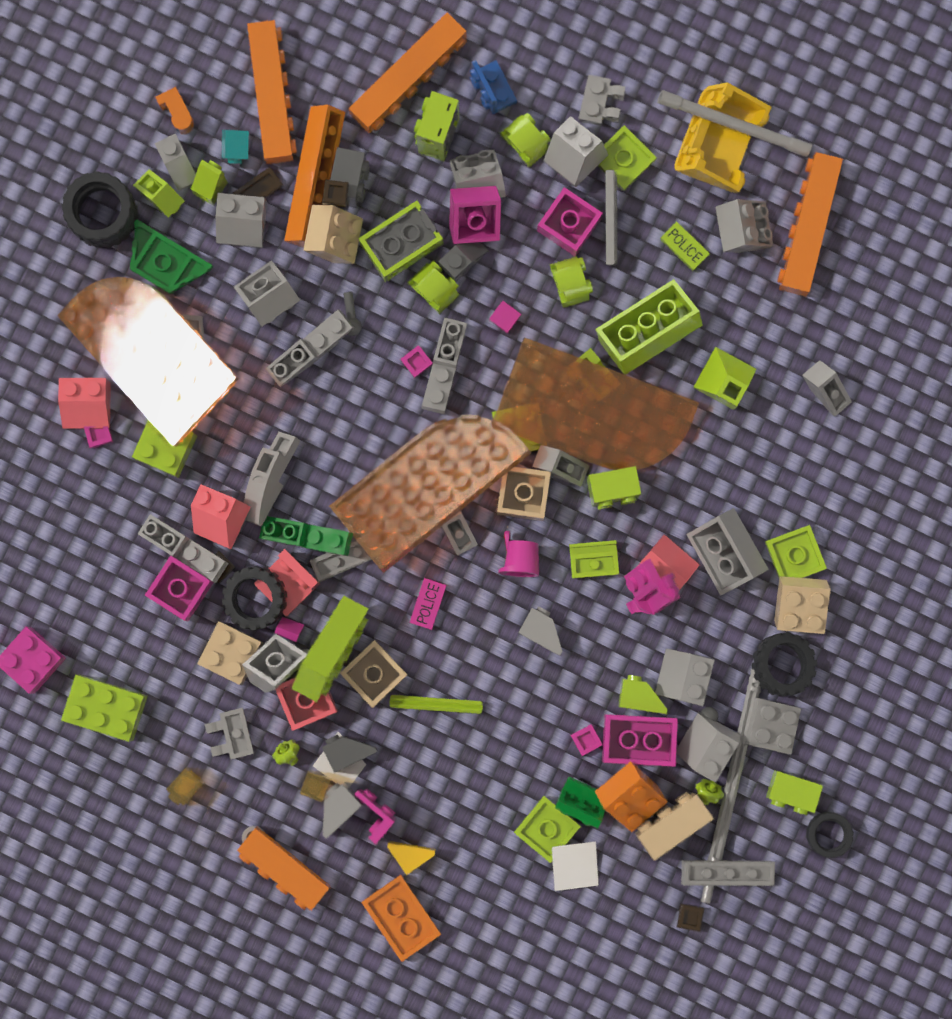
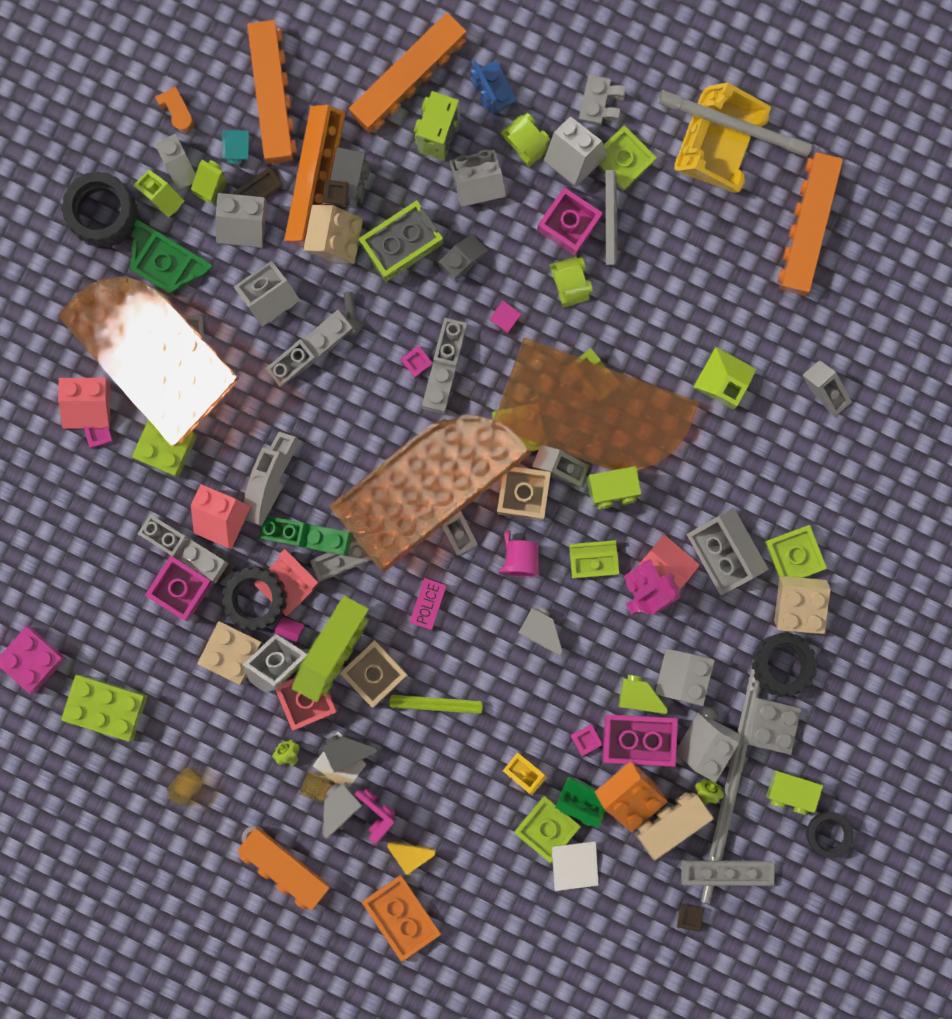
(236, 734): light grey plate -> none
(434, 286): lime cylinder -> none
(475, 214): dark pink brick -> none
(524, 773): none -> yellow slope
(649, 327): lime brick -> none
(684, 246): lime tile -> none
(744, 226): light grey slope -> none

